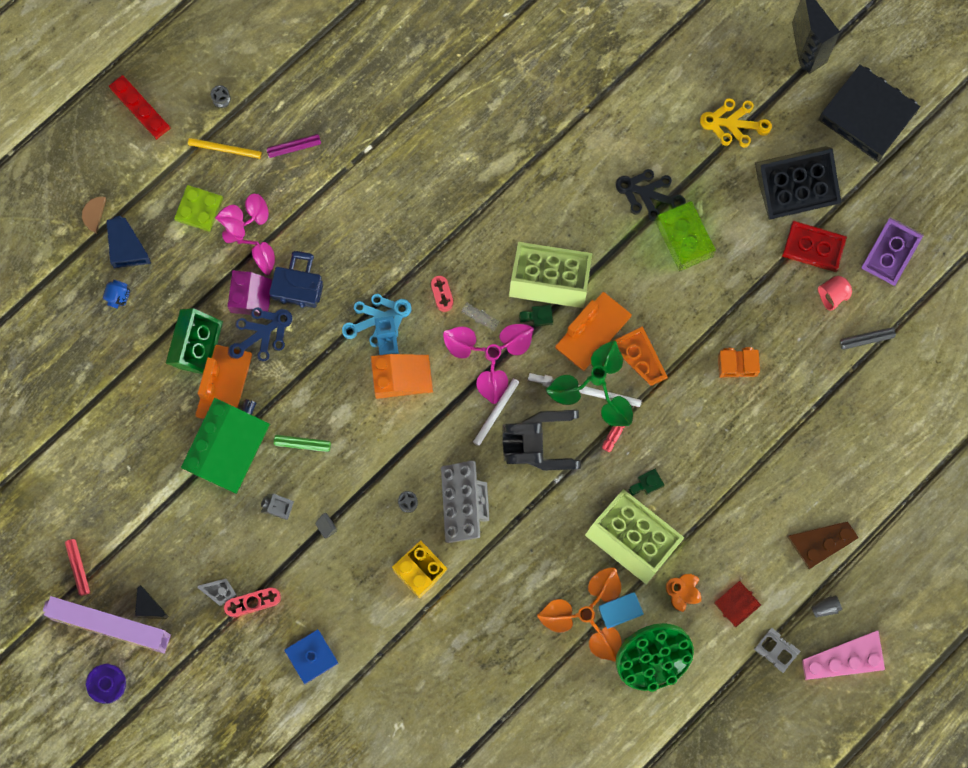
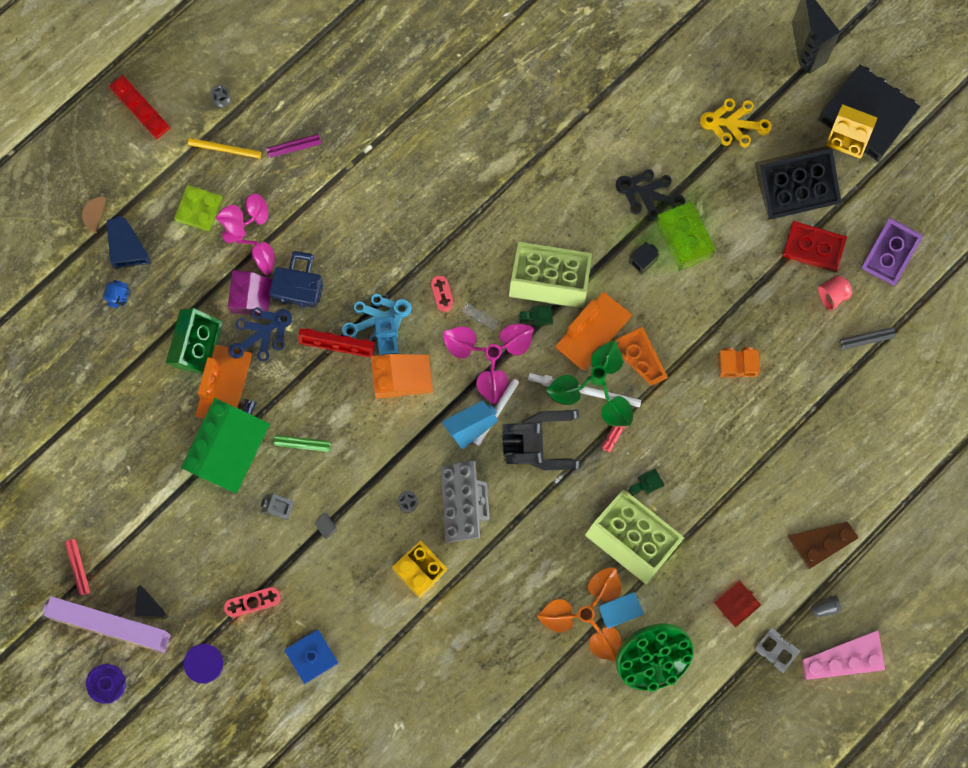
(203, 663): none -> dark purple tile
(218, 591): light grey piece -> none
(336, 343): none -> red plate
(470, 423): none -> dark azure slope
(644, 257): none -> black brick
(686, 591): orange plate -> none
(851, 131): none -> yellow slope

